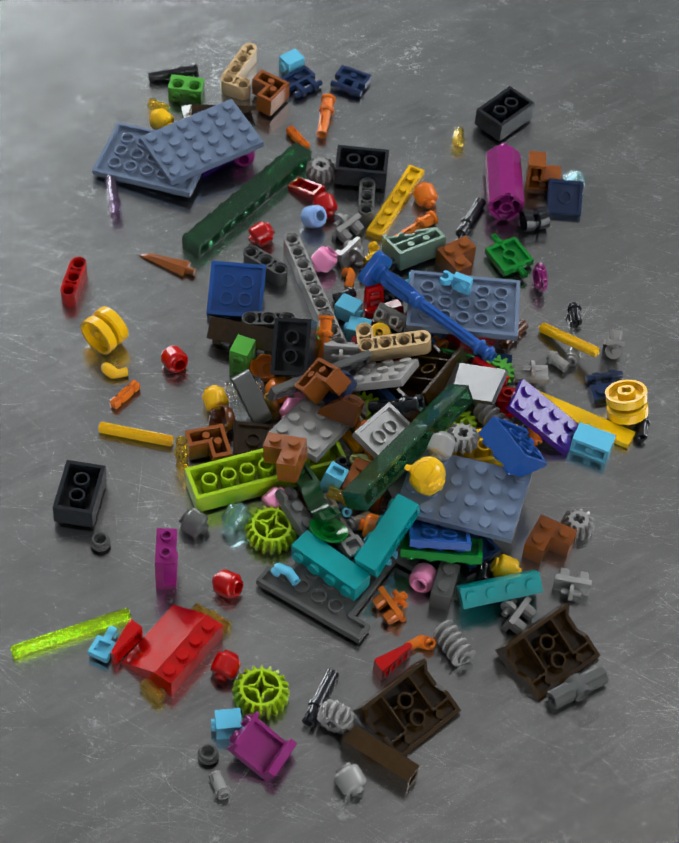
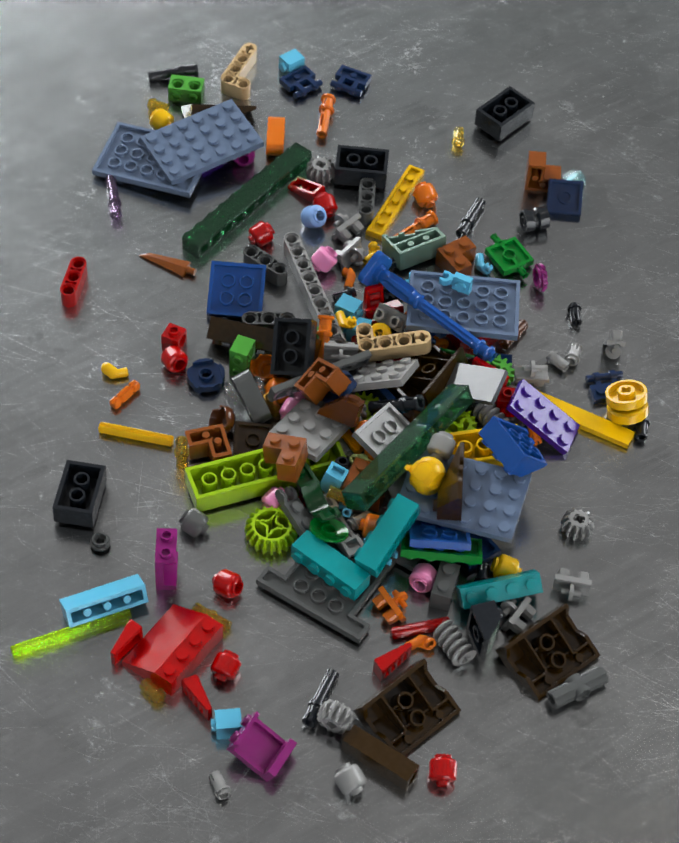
(102, 646): medium azure plate -> none
(103, 600): none -> medium azure brick
(104, 330): yellow wheel -> none
(174, 335): none -> red brick
(194, 691): none -> red slope
(206, 384): none -> dark blue plate
(208, 748): dark grey plate -> none
(213, 397): yellow head -> none
(236, 517): clear light blue head -> none
(270, 91): dark orange brick -> none
(273, 687): lime gear -> none
(275, 136): none -> orange beam
(290, 574): medium azure arm -> none
(297, 137): orange axle -> none
(345, 322): none -> yellow arm
(416, 628): none -> red axle
(442, 770): none -> red head
(449, 499): none -> dark brown wedge
(465, 437): light grey gear -> none
(481, 266): none -> medium azure arm
(484, 626): none -> black slope
(504, 182): magenta brick -> none
(548, 536): dark orange brick -> none
(569, 339): yellow axle -> none
(592, 442): medium azure brick -> none

